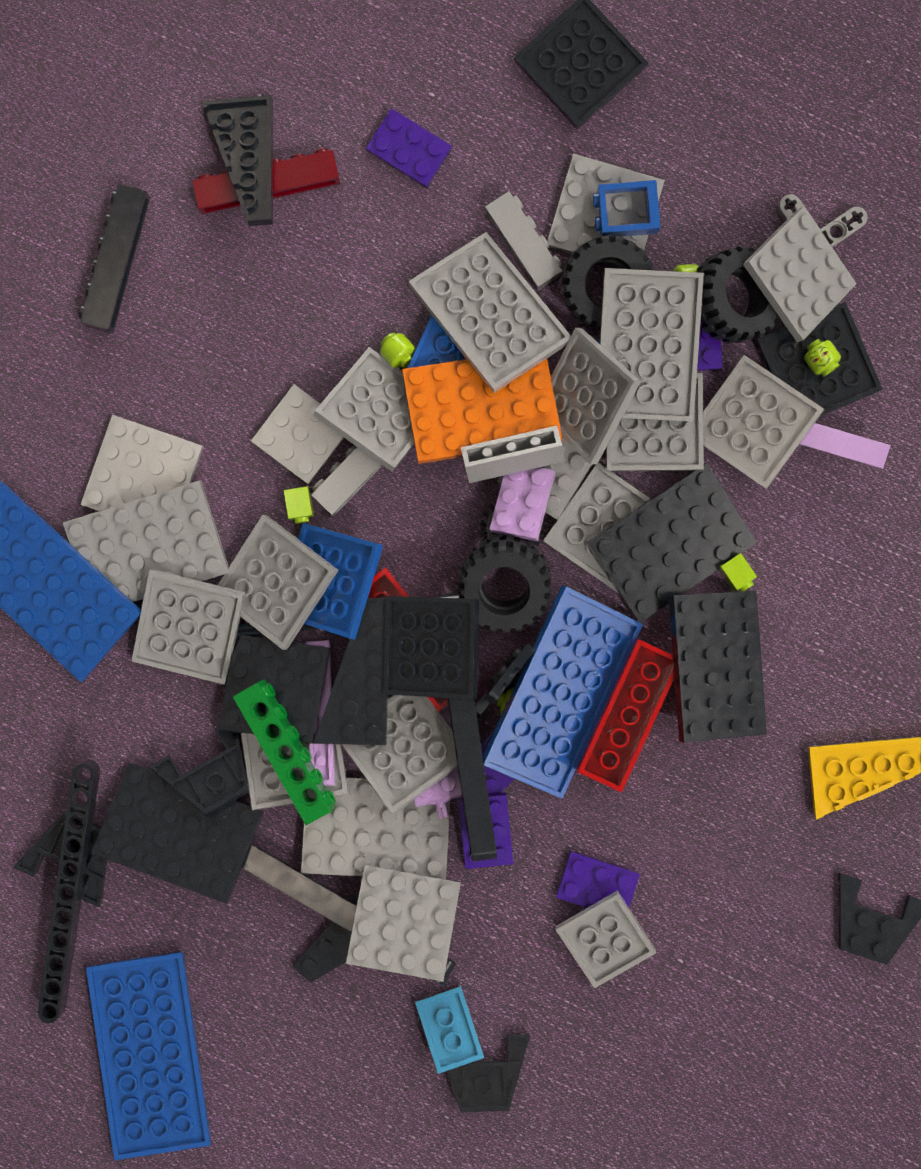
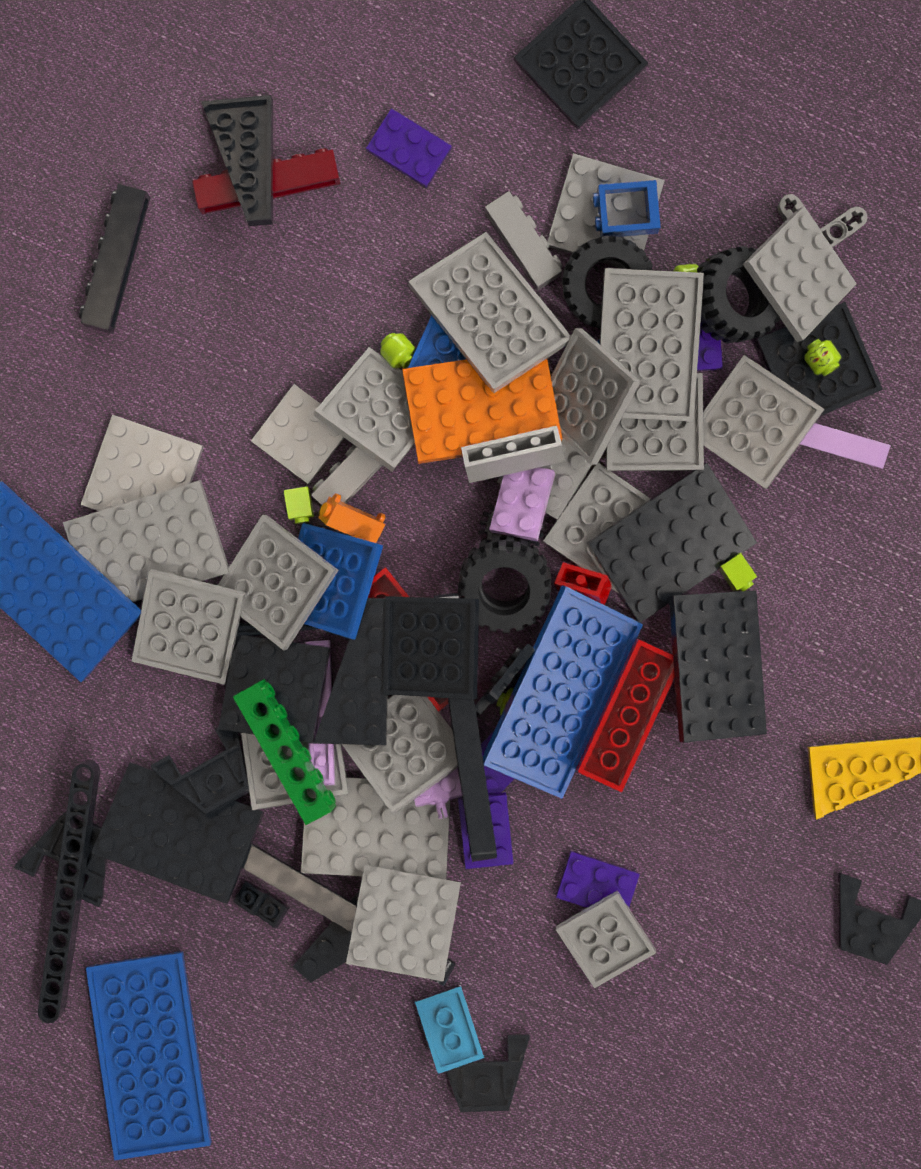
(261, 904): none -> black slope
(351, 520): none -> orange brick
(587, 582): none -> red brick

